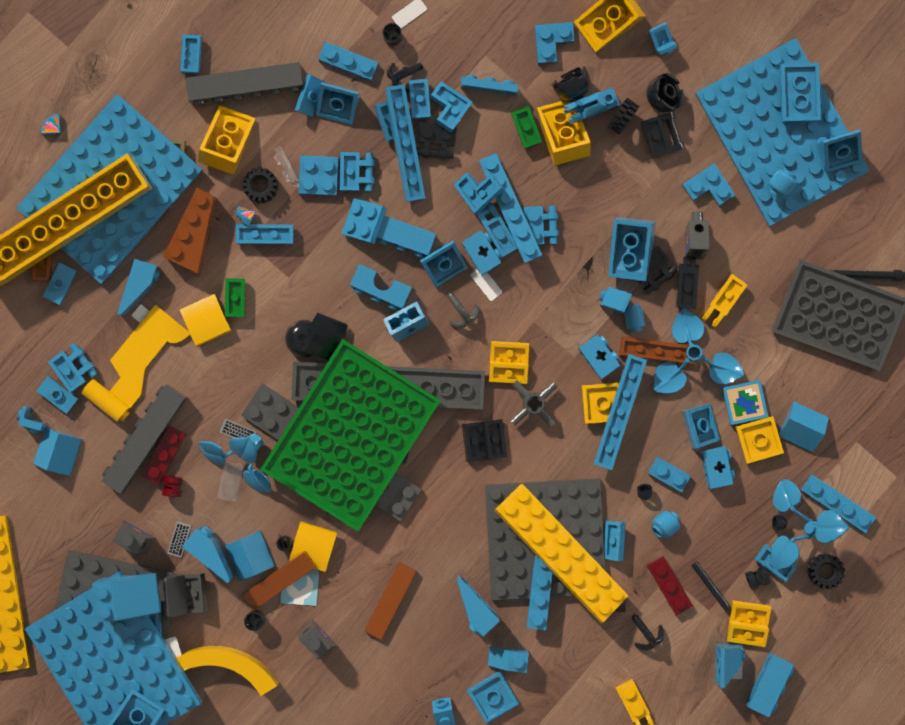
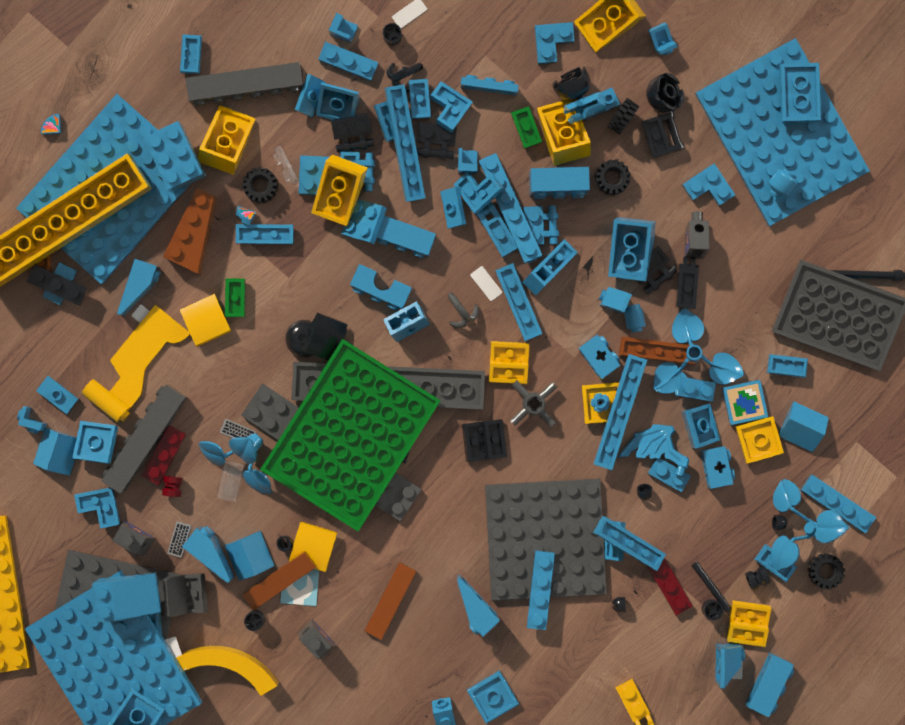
(57, 285): none -> black plate
(67, 370): dark azure plate -> none
(95, 442): none -> dark azure plate
(102, 501): none -> dark azure plate
(174, 156): none -> dark azure brick
(339, 189): none -> yellow slope
(342, 28): none -> dark azure panel
(350, 127): none -> black plate
(444, 264): dark azure slope -> none
(453, 207): none -> dark azure plate
(467, 161): none -> dark azure panel
(472, 246): dark azure brick -> none
(508, 659): dark azure slope -> none
(518, 302): none -> dark azure plate
(549, 267): none -> dark azure slope
(559, 182): none -> dark azure brick
(561, 553): yellow plate -> none
(595, 402): none -> dark azure plate
(601, 177): none -> black tyre
(629, 543): none -> dark azure plate
(647, 634): black piece -> none
(655, 443): none -> dark azure animal
(665, 524): dark azure head -> none
(695, 389): none -> dark azure plate
(714, 611): none -> black wheel
(725, 298): yellow hinge -> none
(787, 366): none -> dark azure plate
(841, 151): dark azure slope -> none

